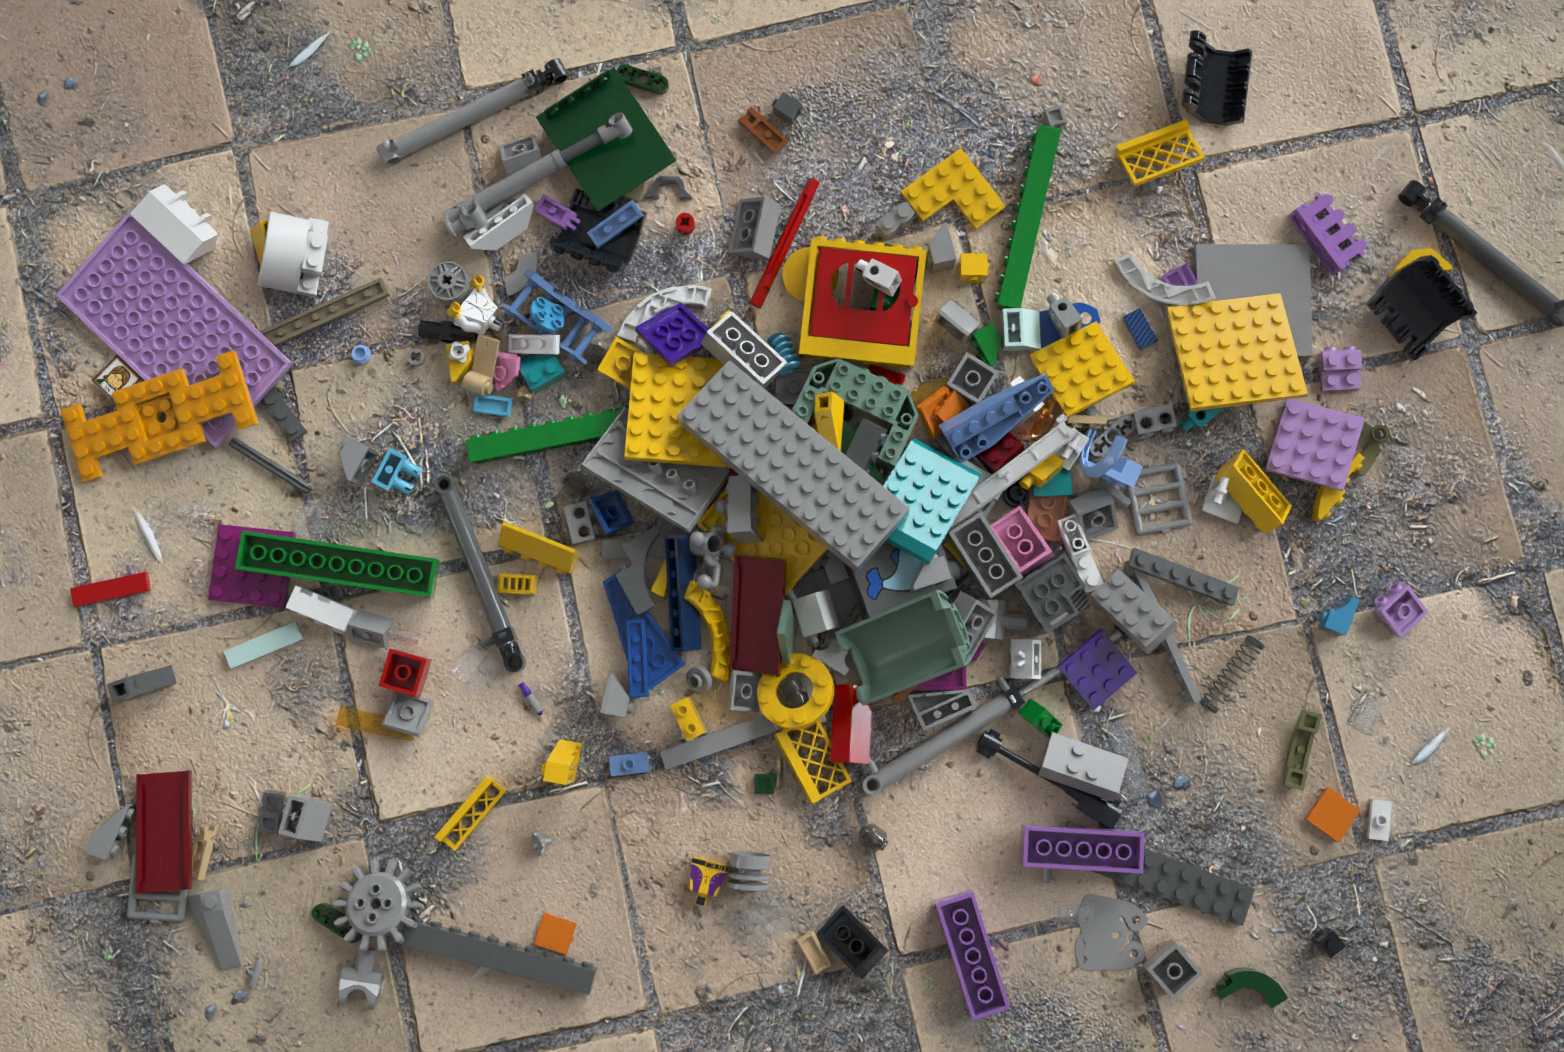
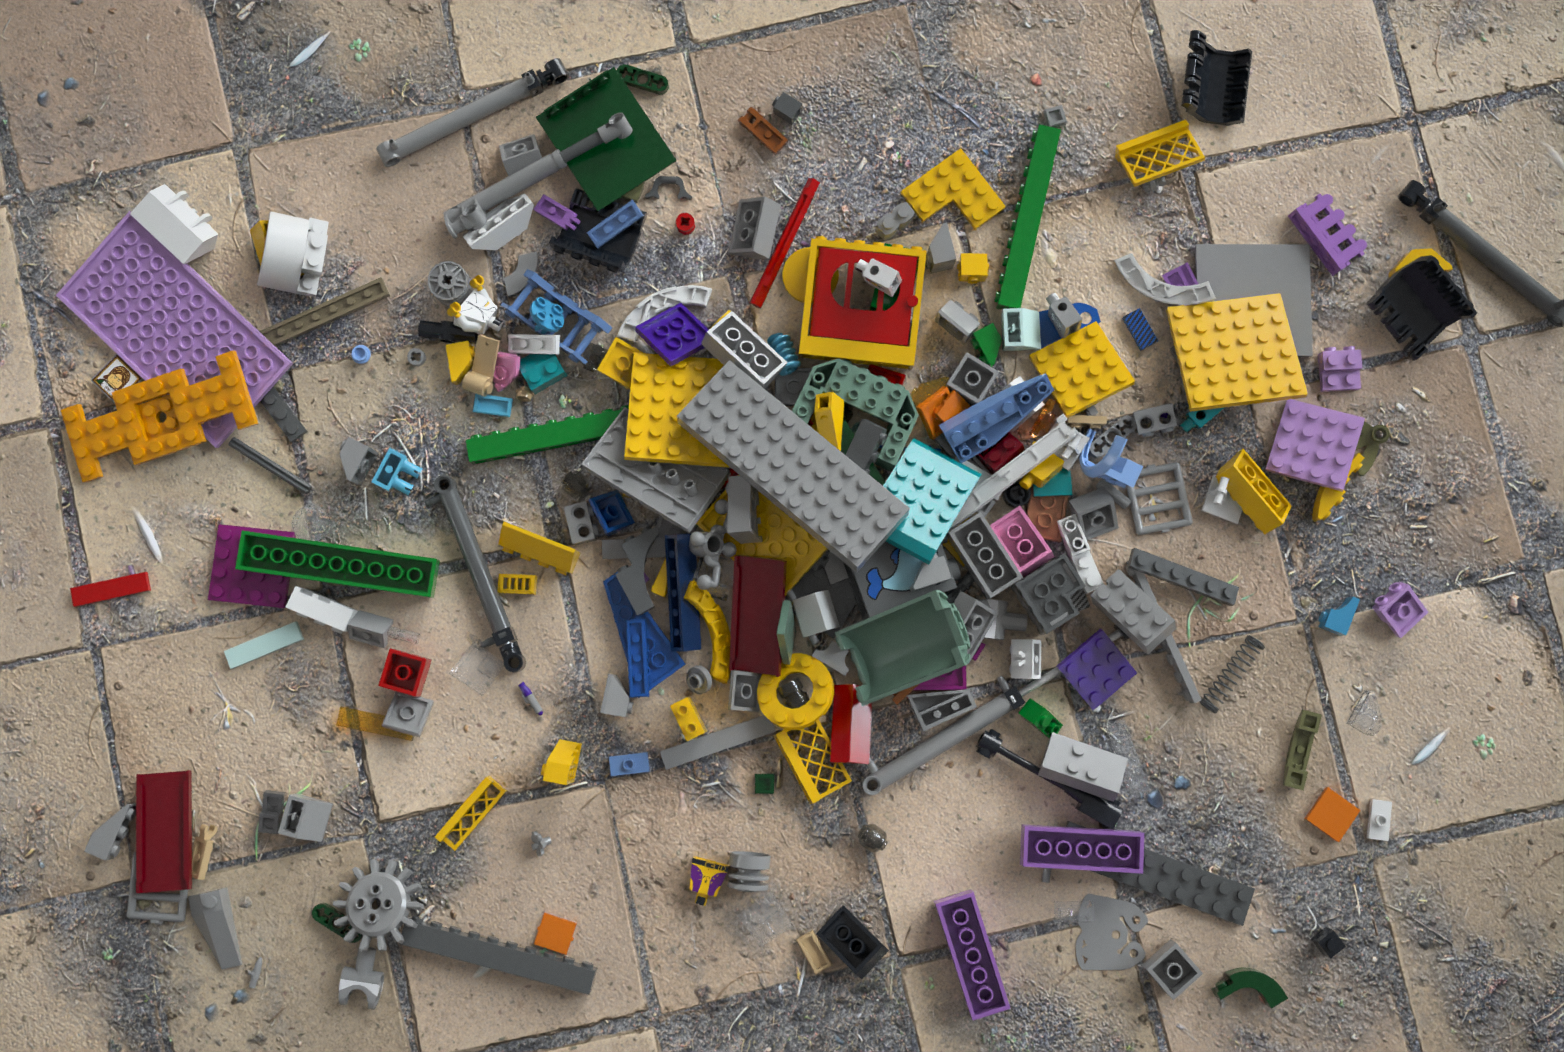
(141, 684): dark grey slope -> none
(454, 352): white plate -> none

